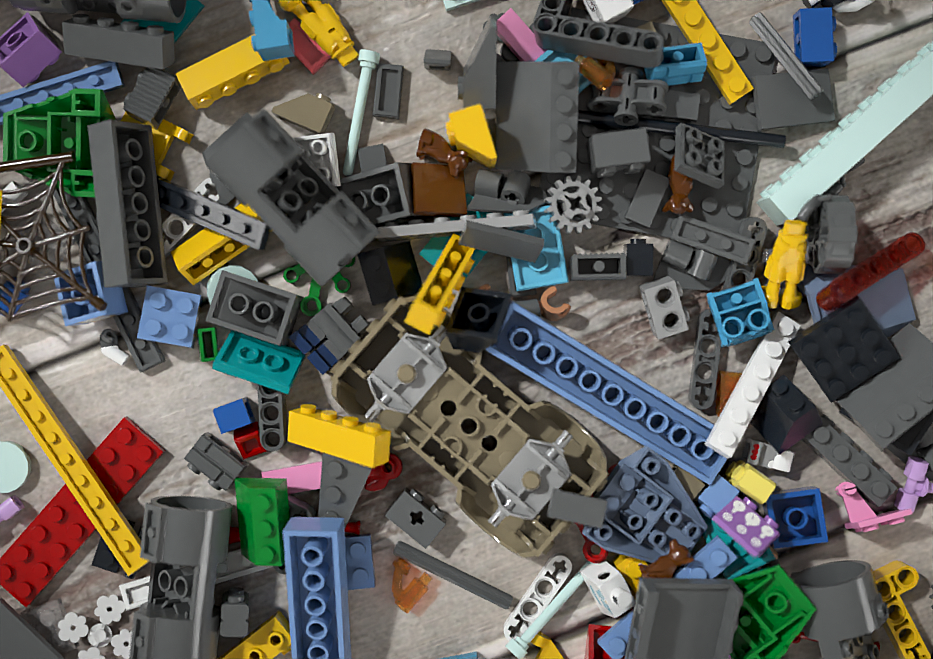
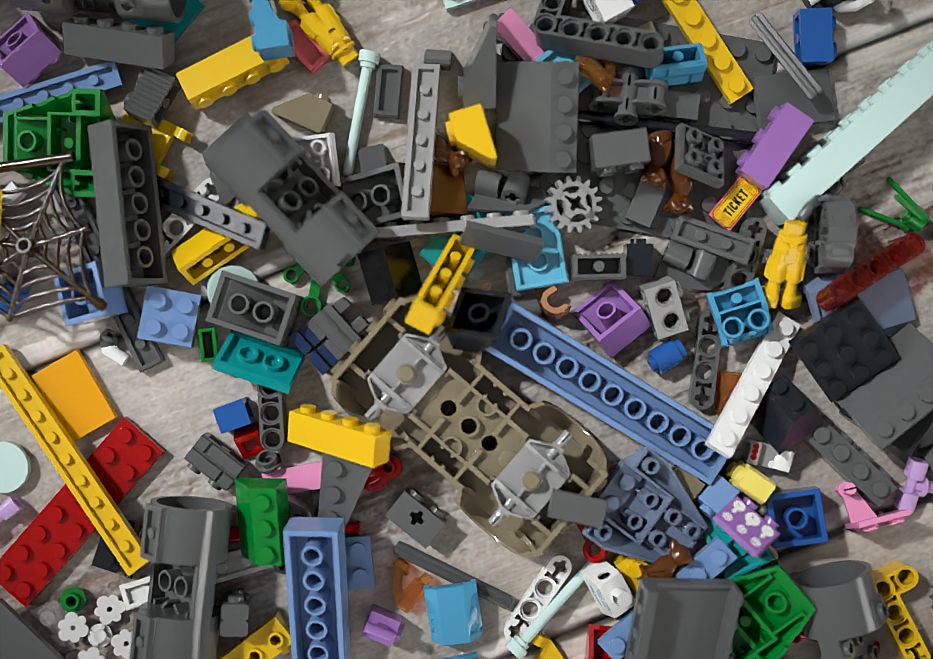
(75, 395): none -> light orange tile
(78, 594): none -> green plate
(268, 461): none -> dark grey plate
(383, 626): none -> medium lavender brick
(421, 142): none -> light grey plate
(454, 612): none -> dark azure slope
(612, 318): none -> medium lavender slope
(660, 152): none -> reddish brown animal
(666, 355): none -> blue brick
(734, 203): none -> tile
(773, 145): none -> medium lavender brick
(912, 215): none -> green plant

